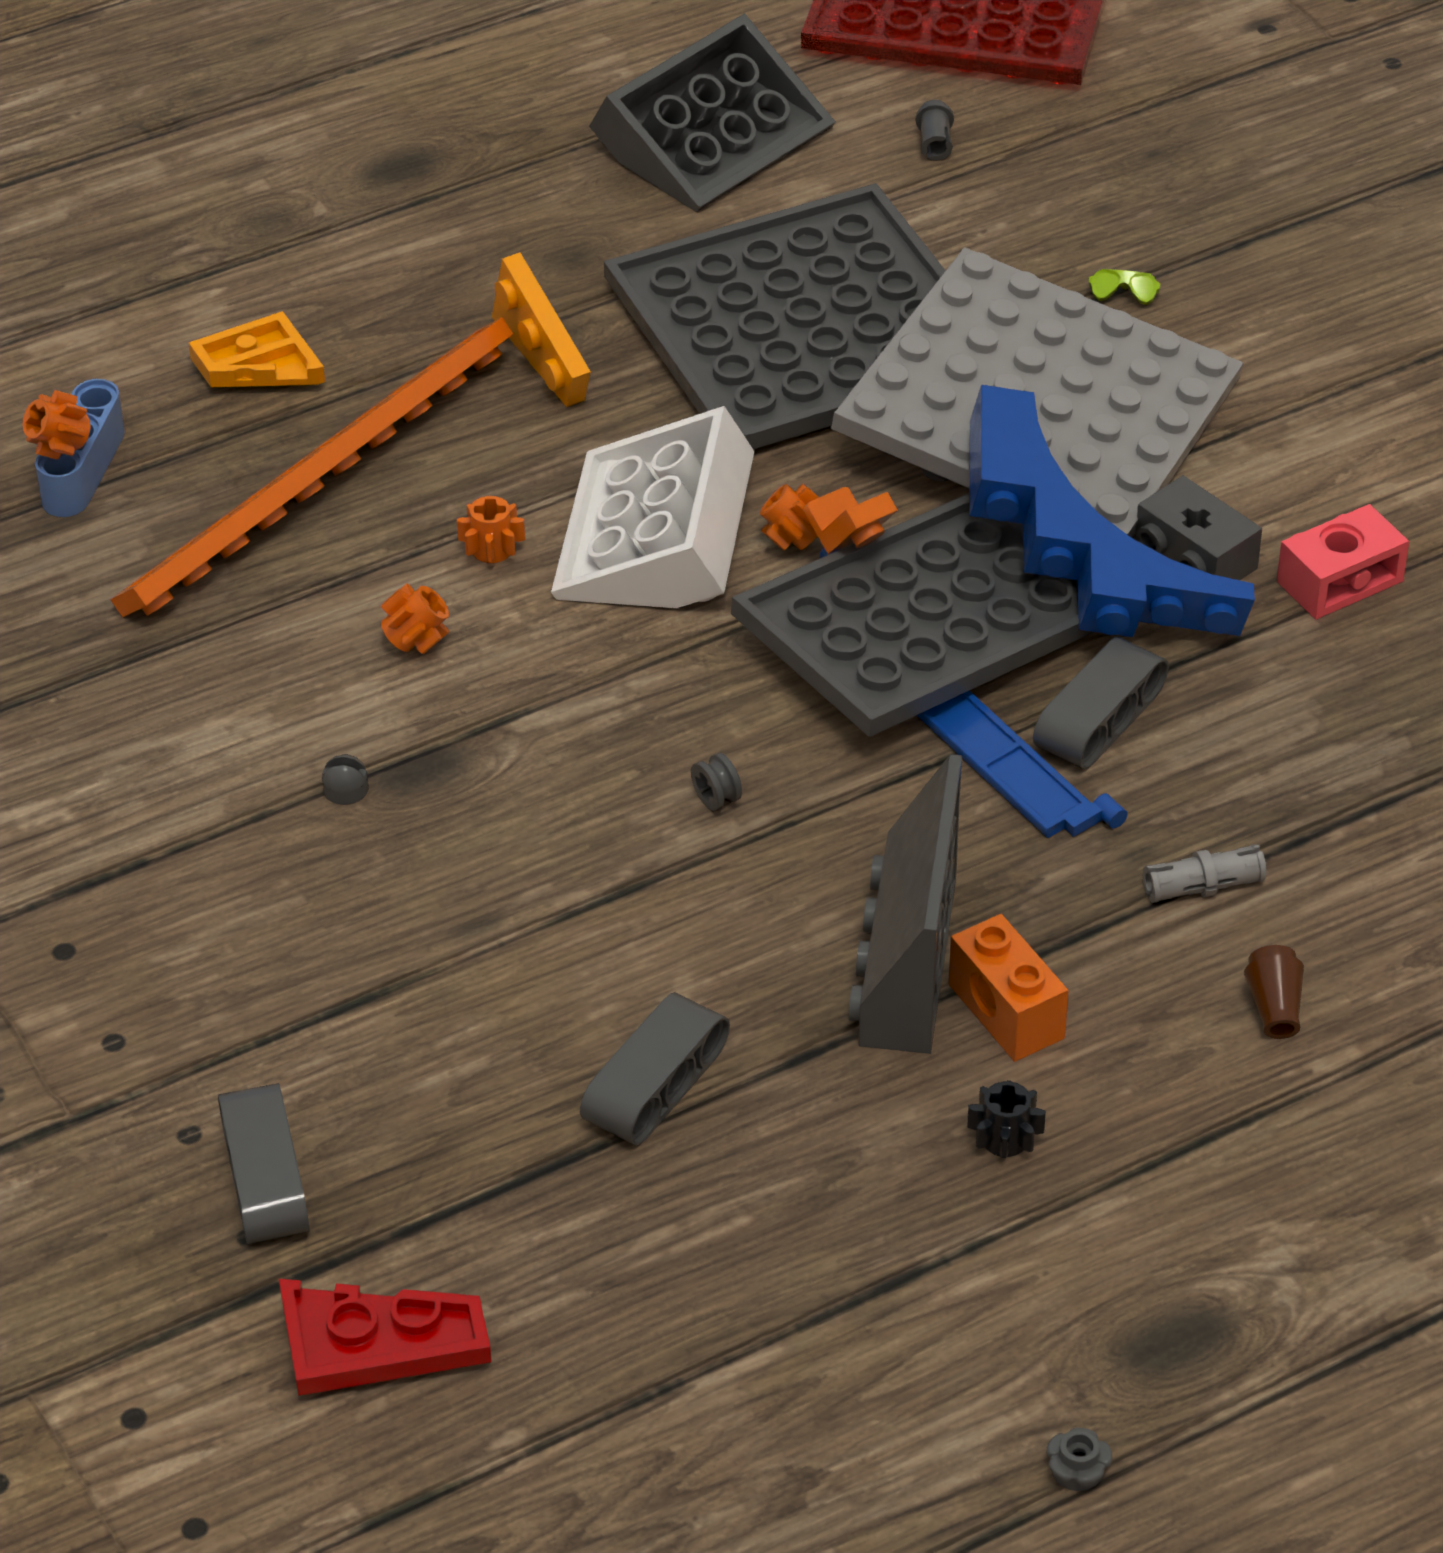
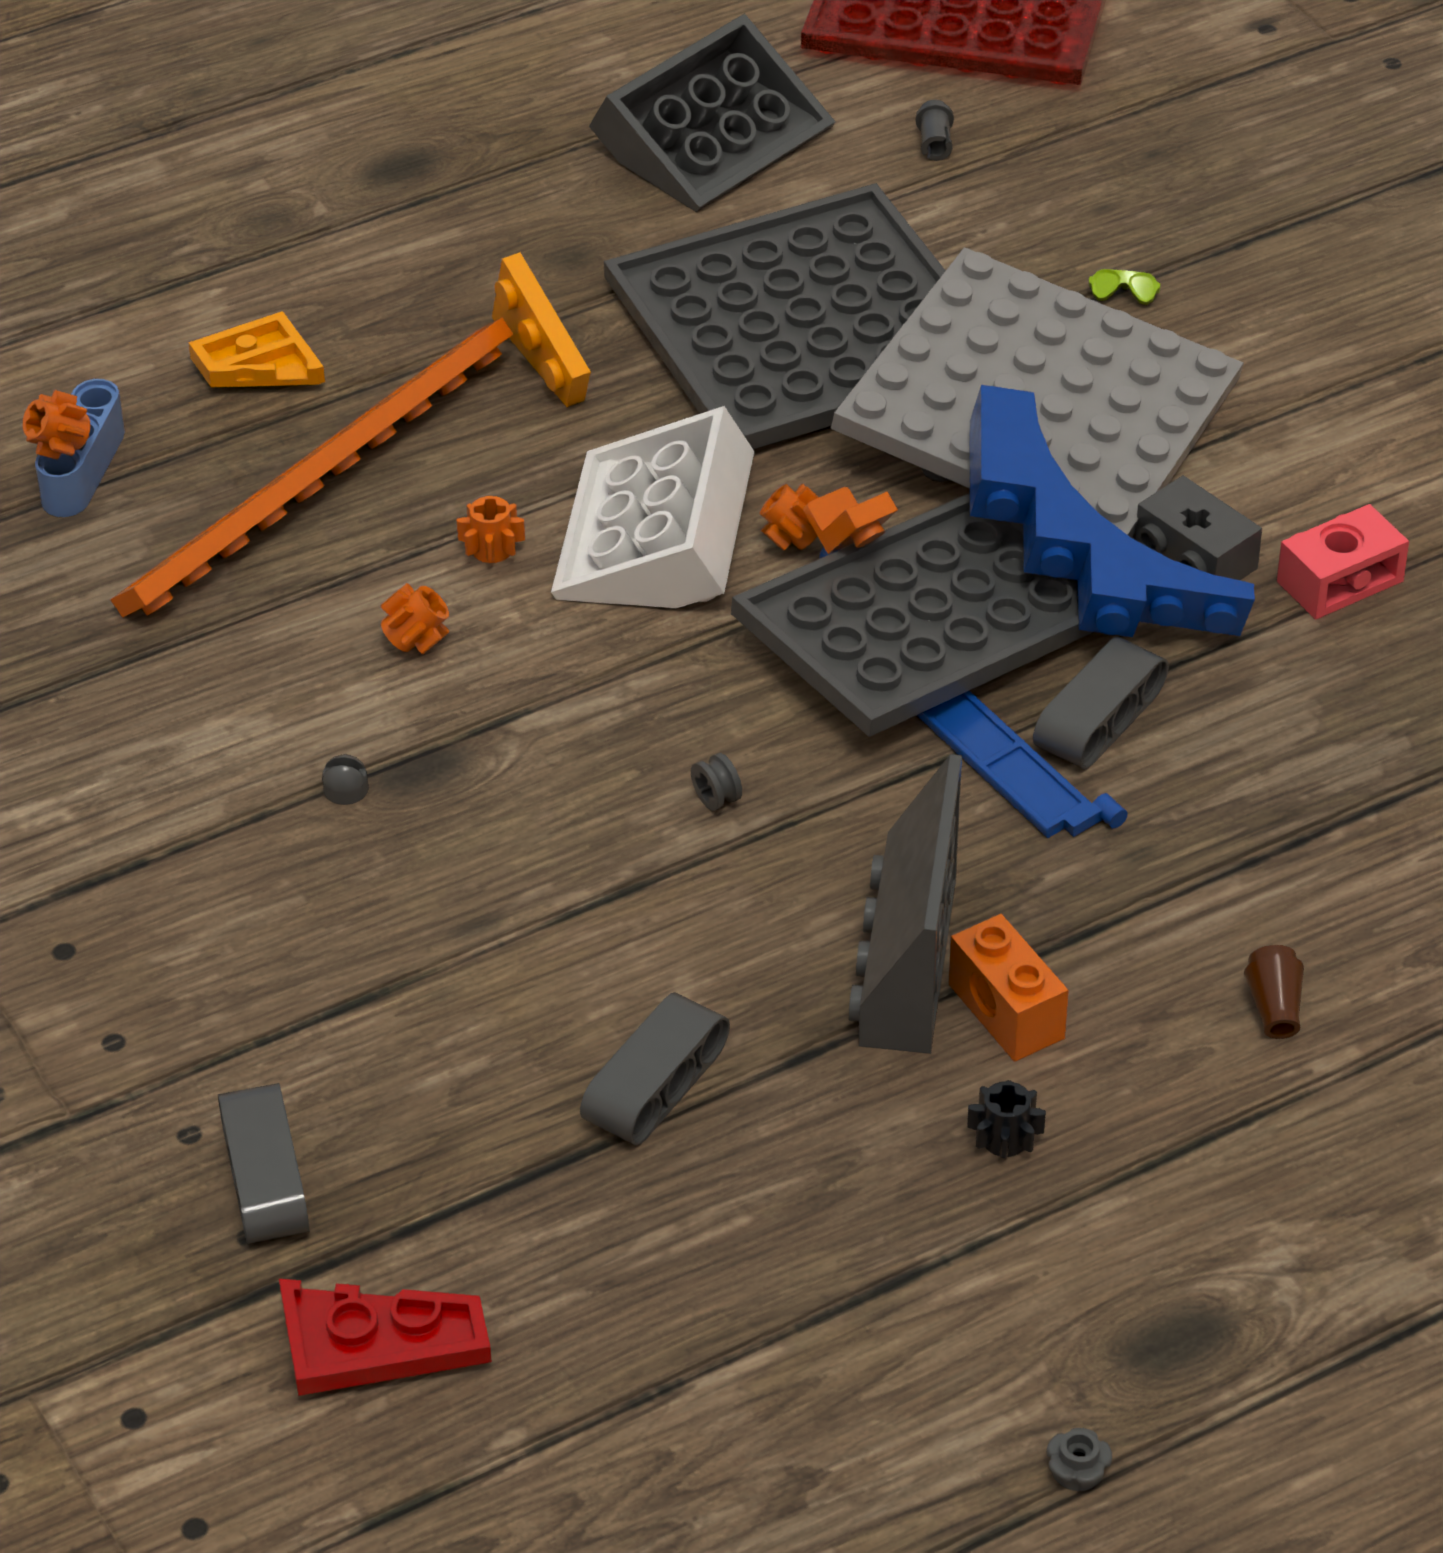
(1204, 873): light grey pin -> none

